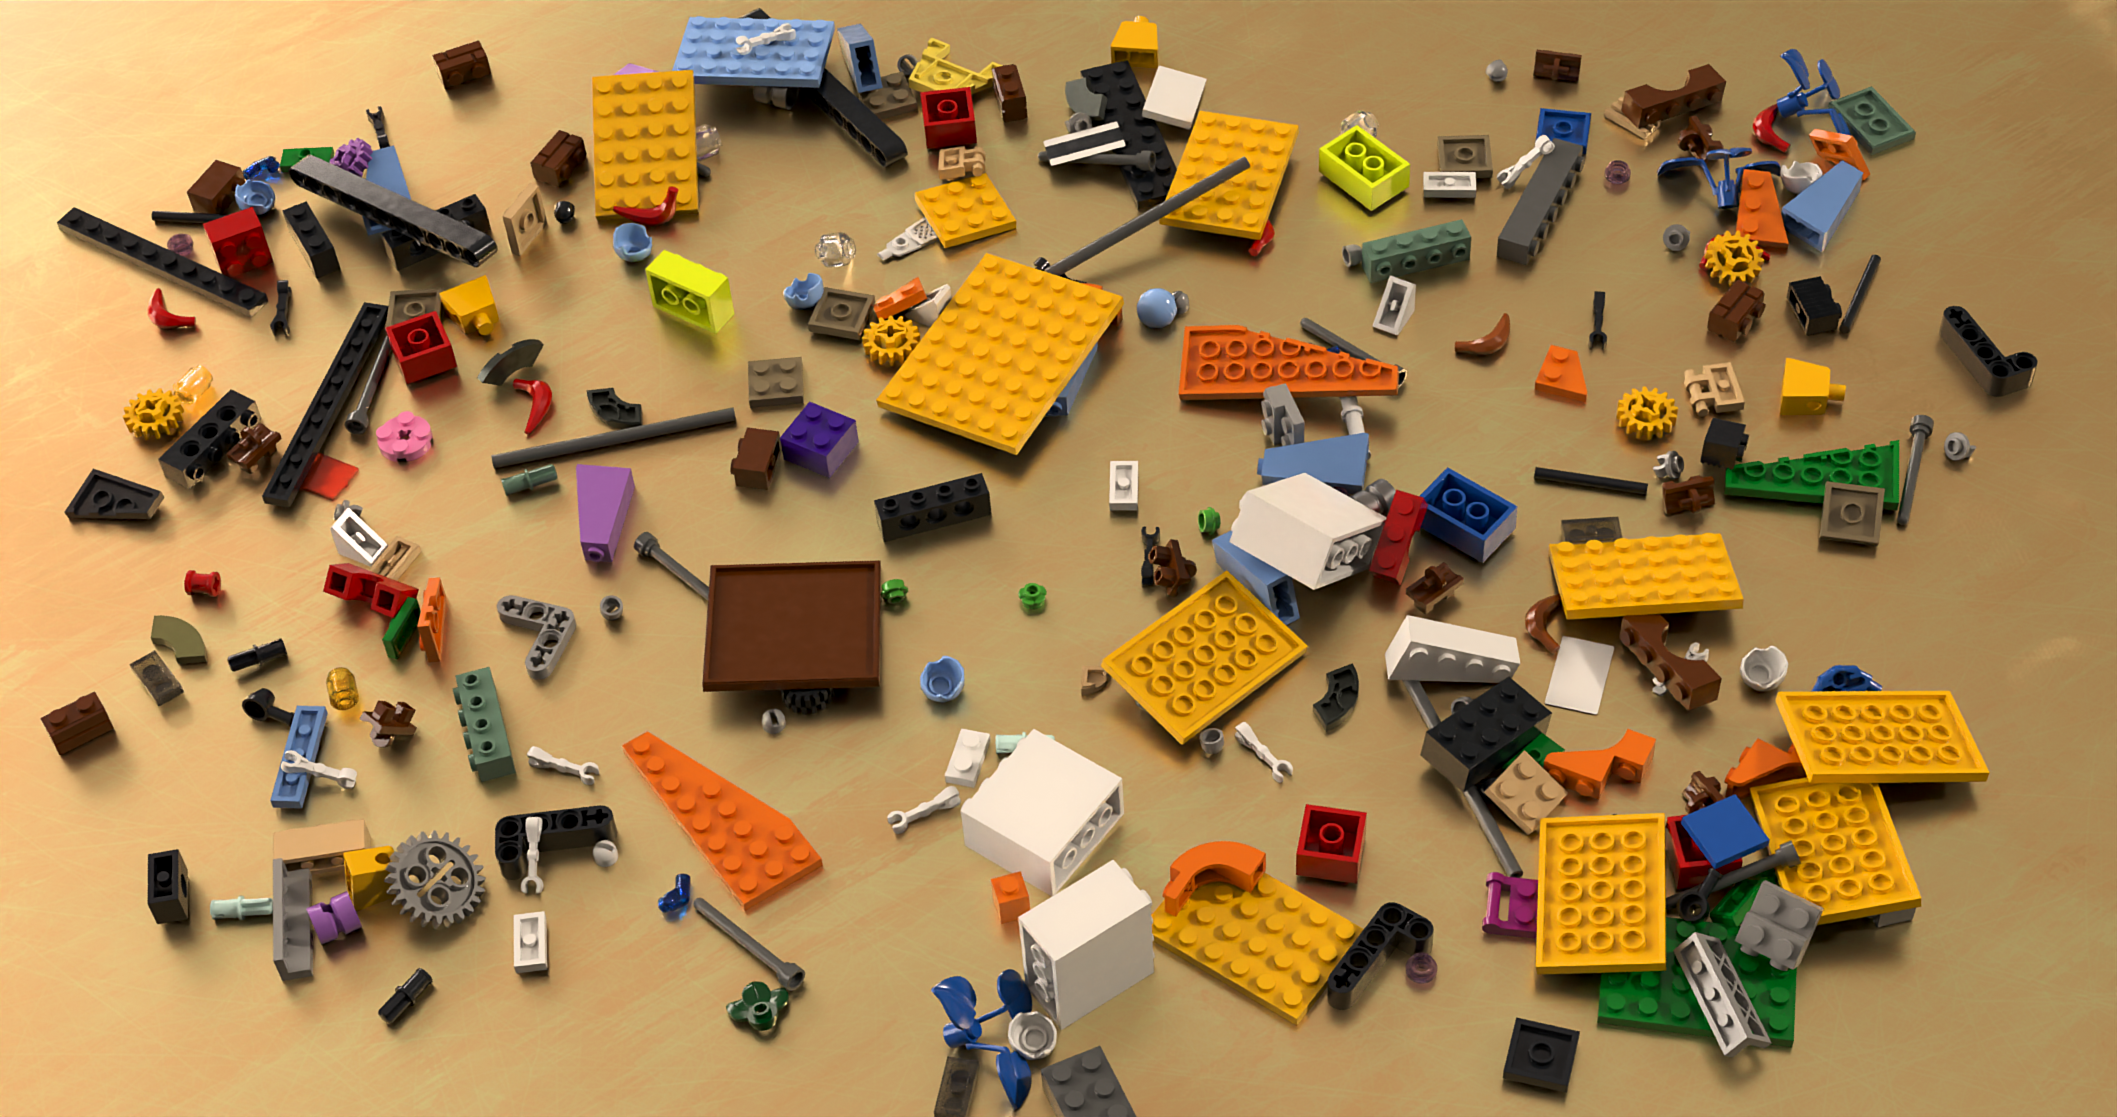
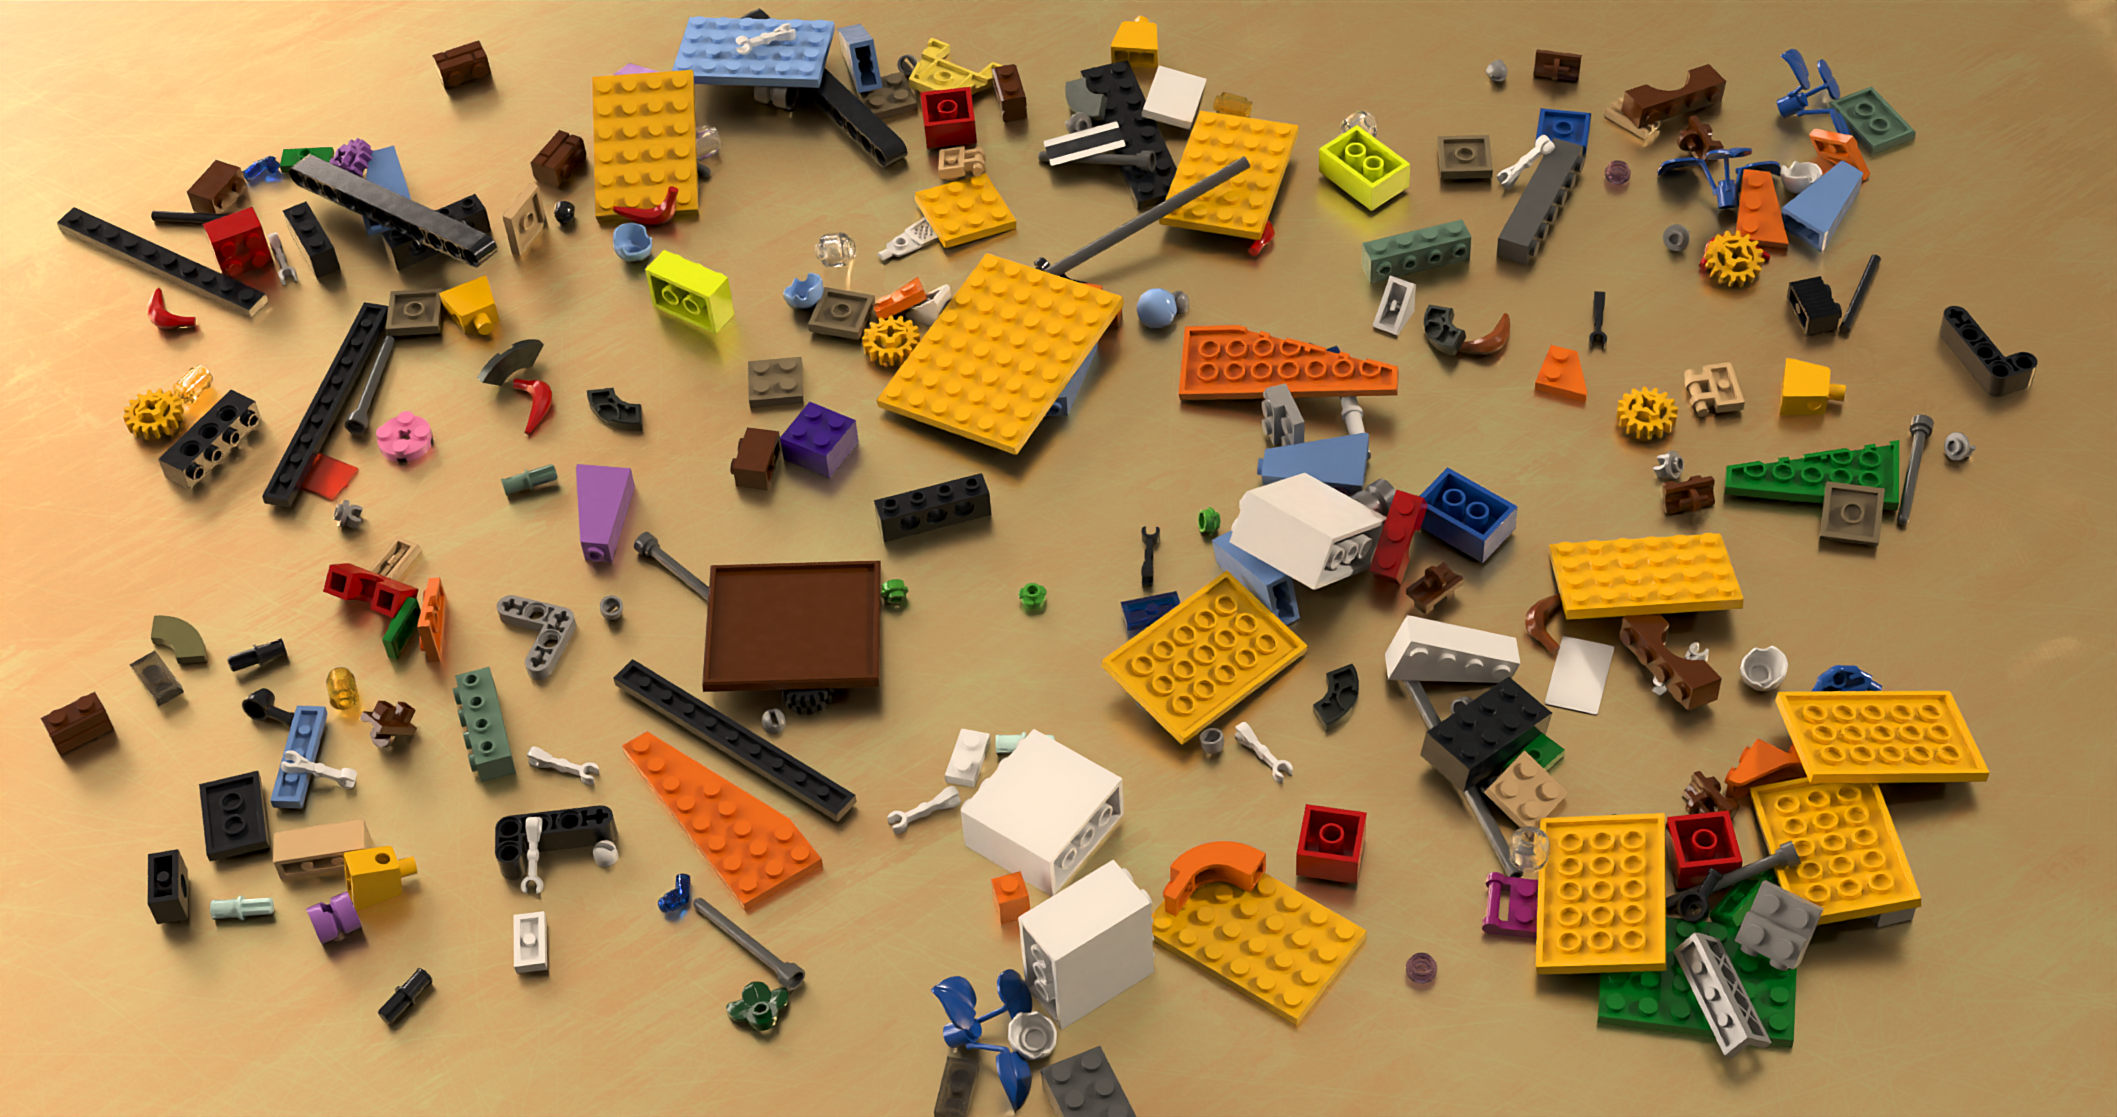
(113, 498): black wing -> none
(180, 244): plate -> none
(202, 583): red bush -> none
(233, 816): none -> black plate
(253, 446): reddish brown hips -> none
(255, 195): light blue hair -> none
(277, 249): none -> white piece
(282, 309): black piece -> none
(291, 922): light grey fence -> none
(356, 539): white slope -> none
(377, 120): black piece -> none
(421, 347): red brick -> none
(455, 898): light grey gear -> none
(613, 437): dark grey piece -> none
(735, 740): none -> black plate
(942, 679): light blue hair -> none
(1093, 679): tan tile -> none
(1123, 485): white plate -> none
(1146, 610): none -> clear blue plate
(1174, 568): reddish brown hips -> none
(1232, 105): none -> clear yellow brick
(1343, 345): dark grey piece -> none
(1352, 254): light grey hinge -> none
(1389, 937): black beam -> none
(1441, 331): none -> pearl dark grey tile
(1449, 184): white plate -> none
(1529, 849): none -> clear head
(1541, 1054): black plate -> none
(1583, 530): clear smoke plate -> none
(1590, 770): orange arch -> none
(1591, 480): black bar -> none
(1724, 443): black brick -> none
(1725, 831): blue tile -> none
(1736, 311): reddish brown brick -> none
(1764, 131): red piece -> none

